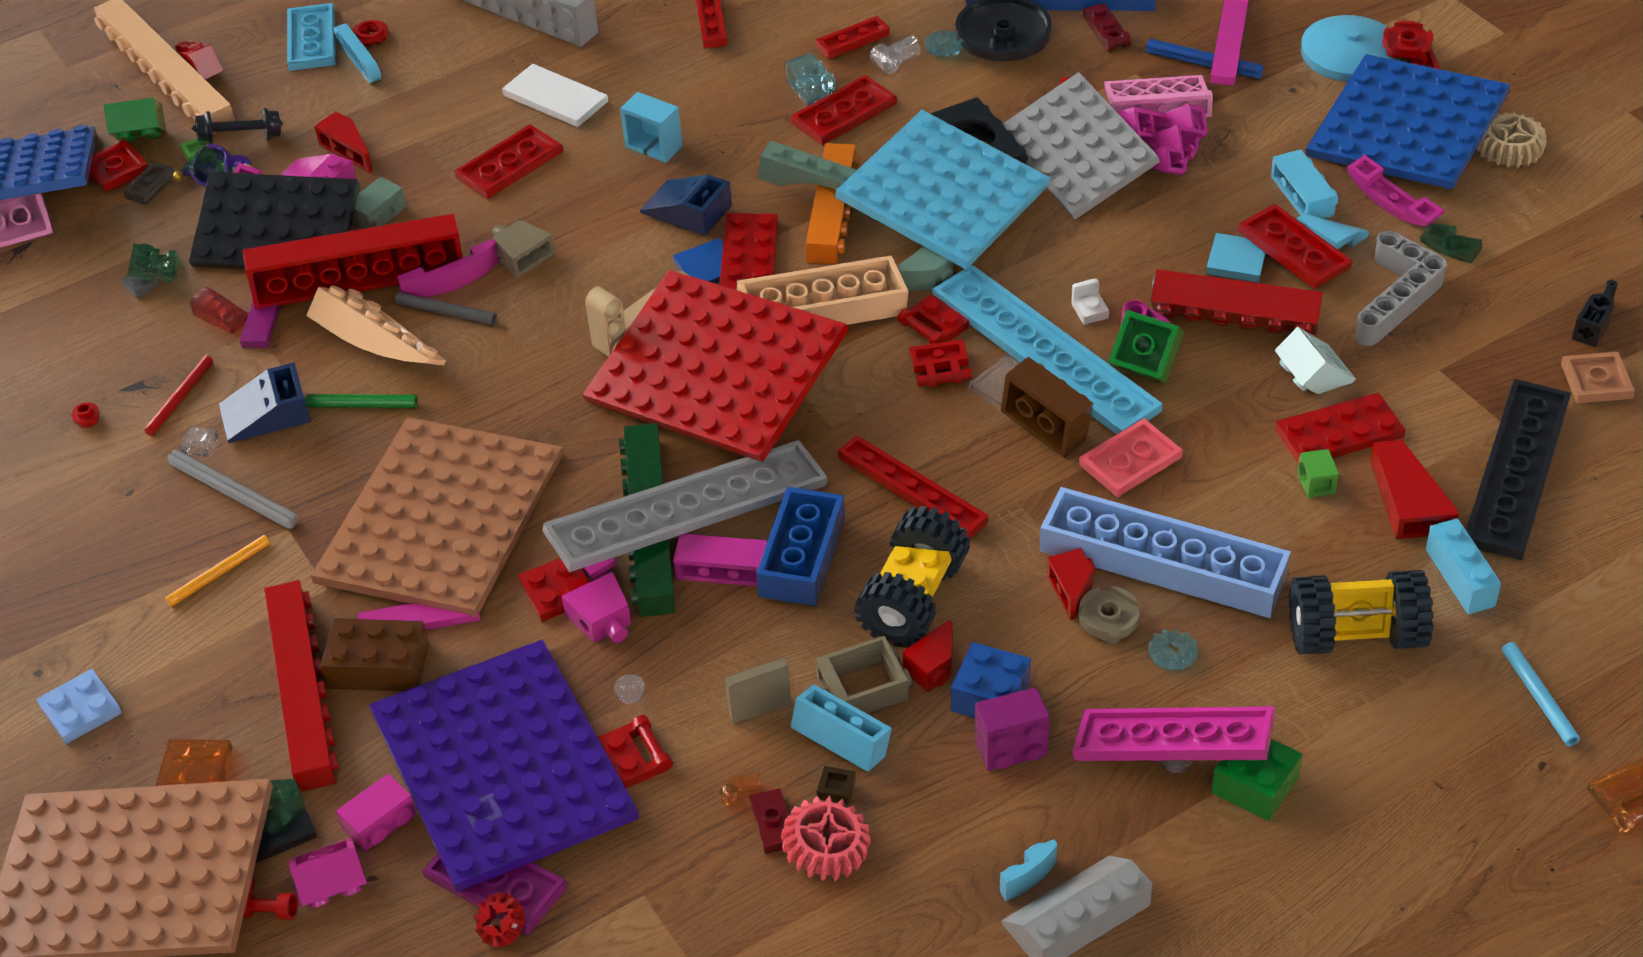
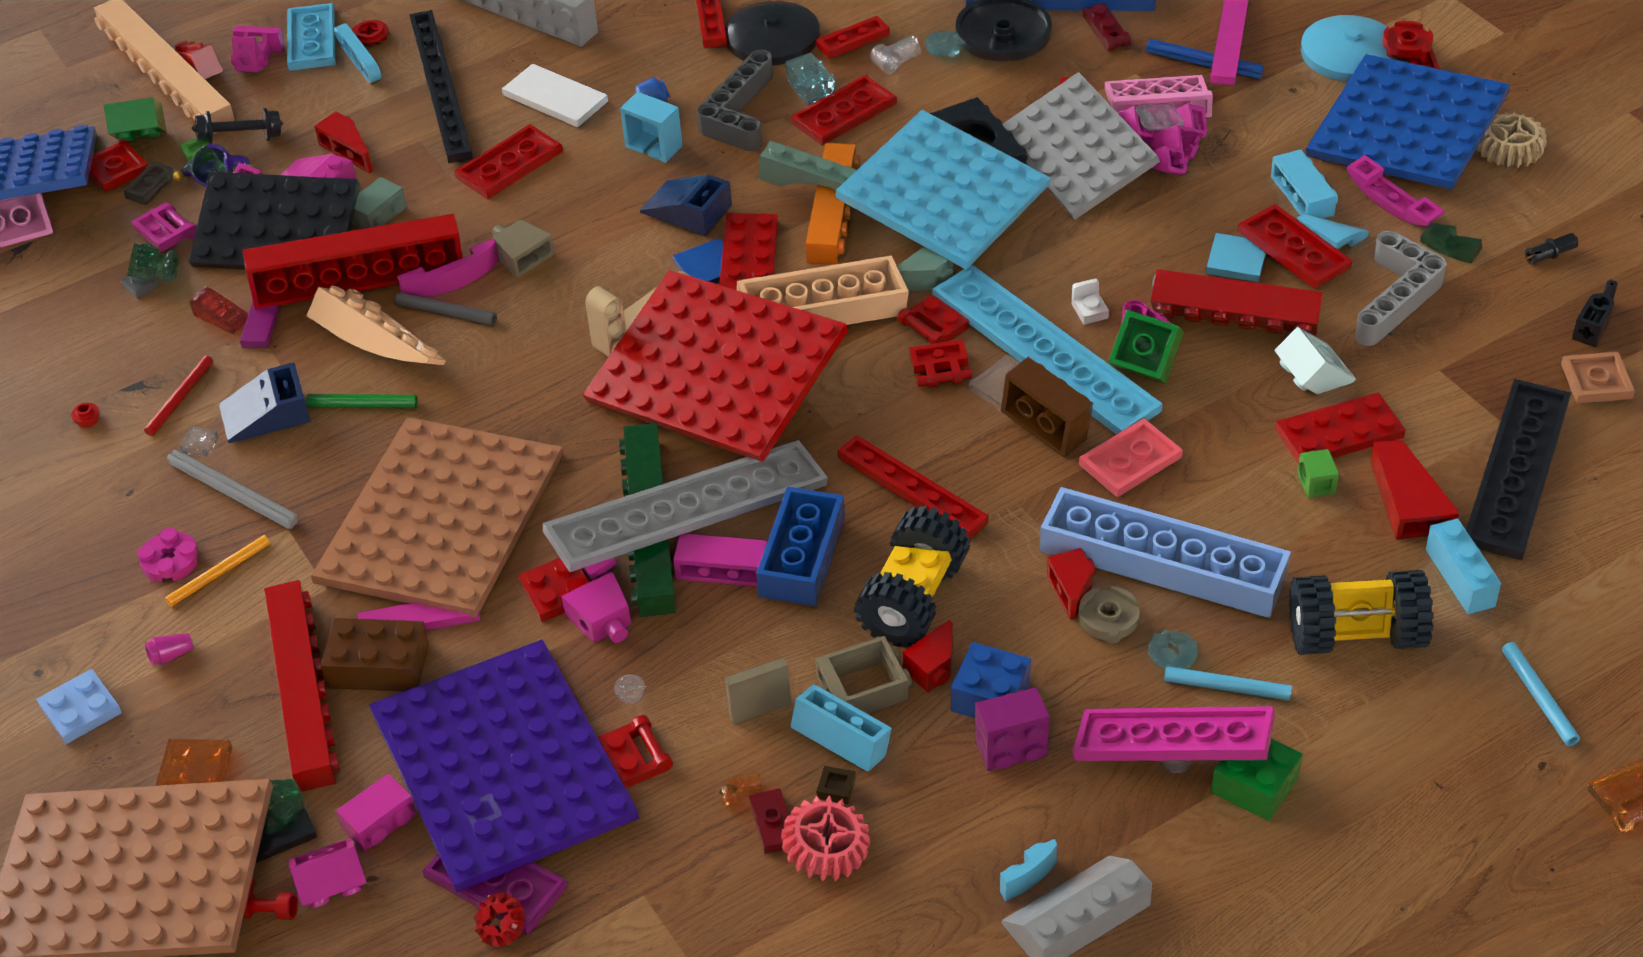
(161, 233): none -> dark pink plate
(166, 648): none -> dark pink cone
(168, 542): none -> dark pink plate
(253, 55): none -> dark pink tile
(440, 87): none -> black plate
(654, 88): none -> blue head
(720, 111): none -> dark grey beam
(773, 26): none -> black dish
(1158, 116): none -> clear plate
(1228, 683): none -> medium azure piece
(1551, 248): none -> black axle

